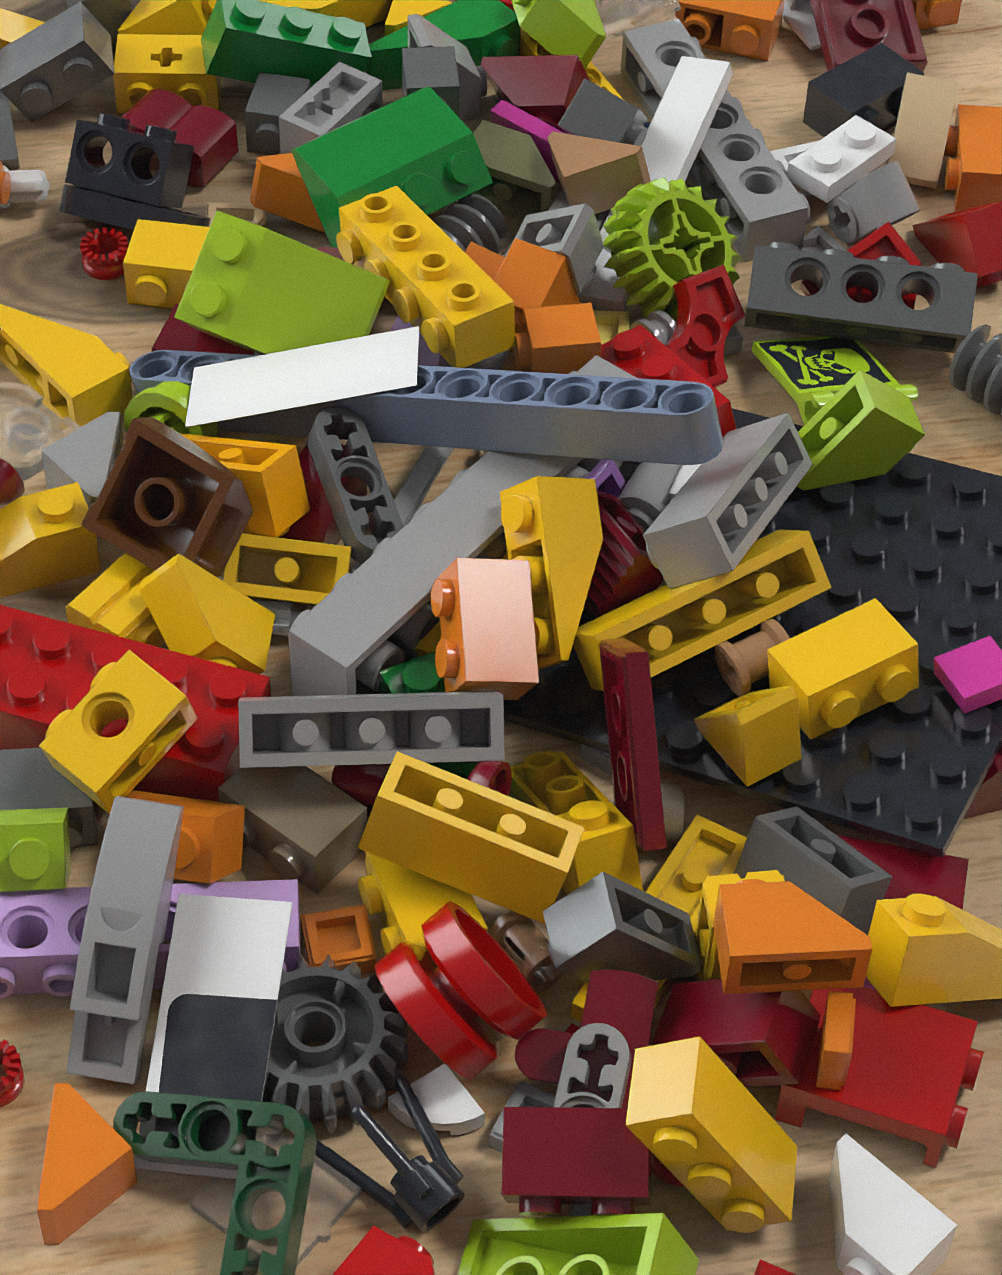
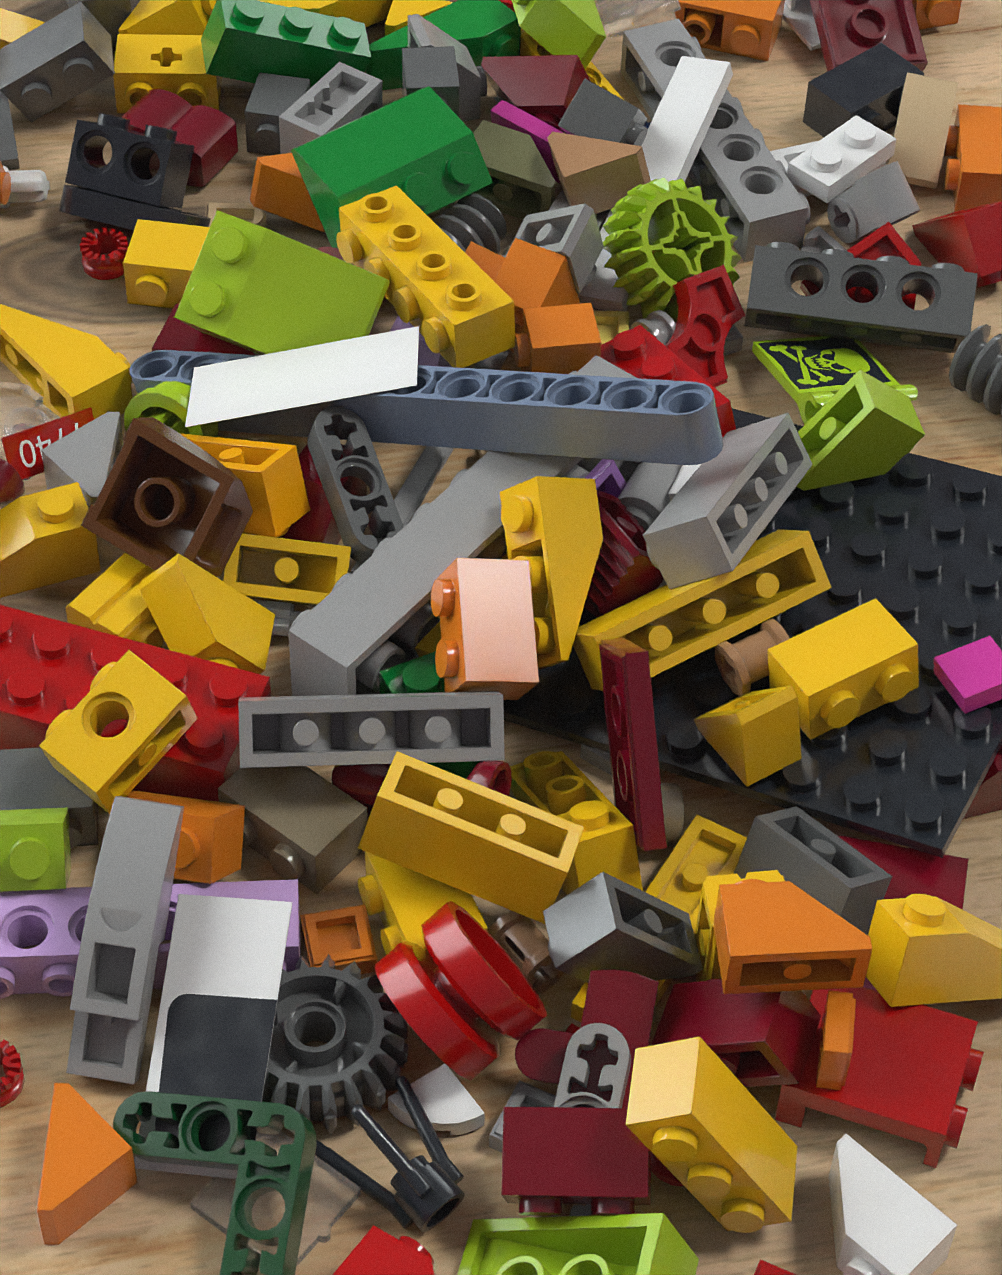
(25, 447): none -> red sticker

